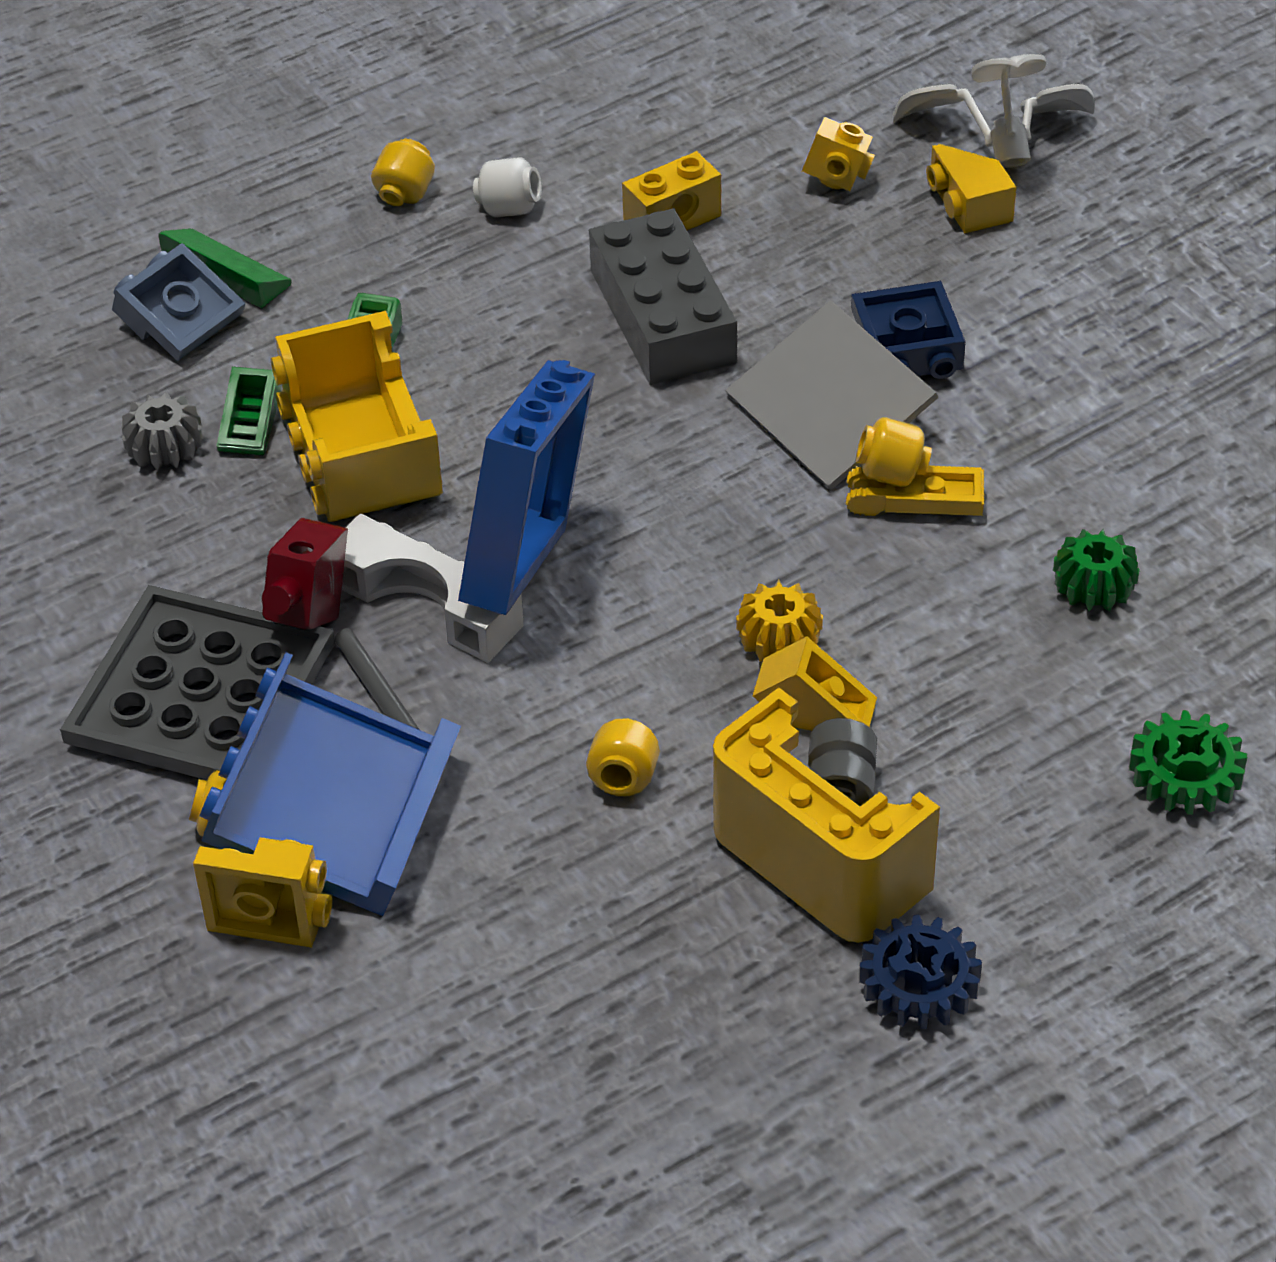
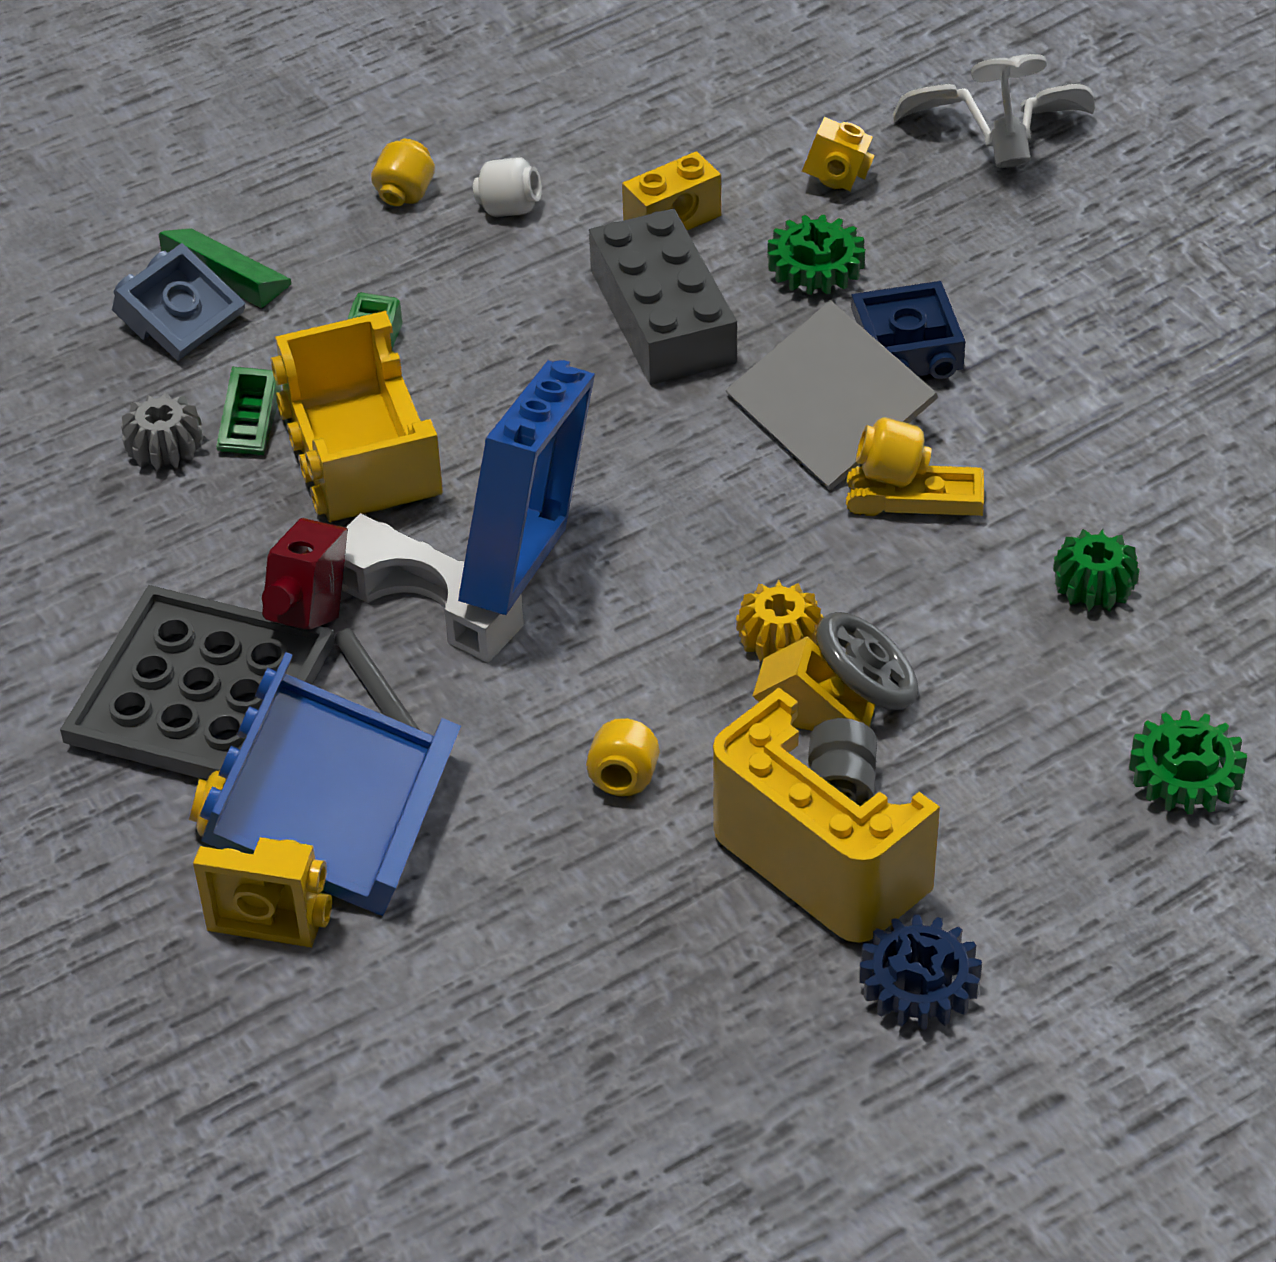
(816, 254): none -> green gear
(867, 661): none -> dark grey plate
(972, 187): yellow slope -> none

